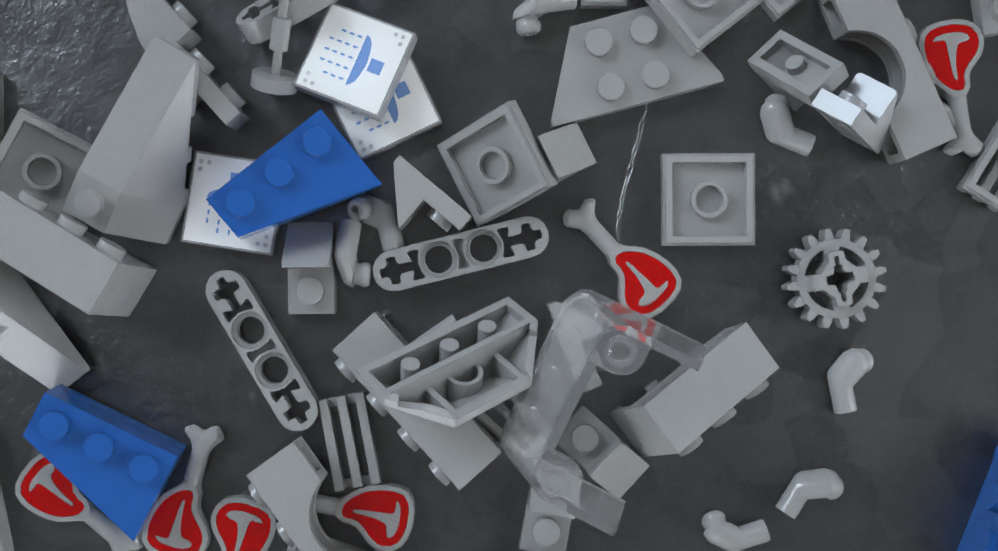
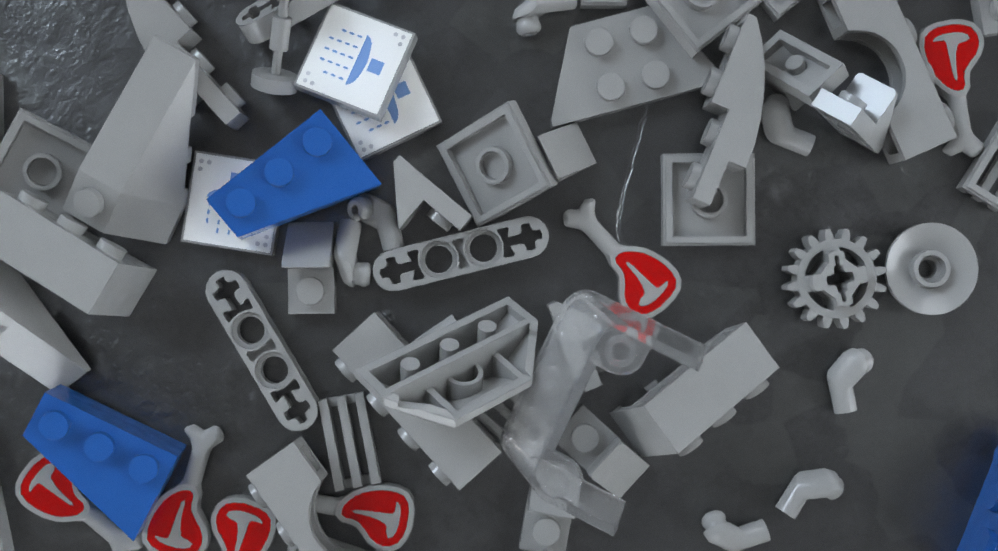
(737, 97): none -> light grey slope
(951, 263): none -> light grey dish

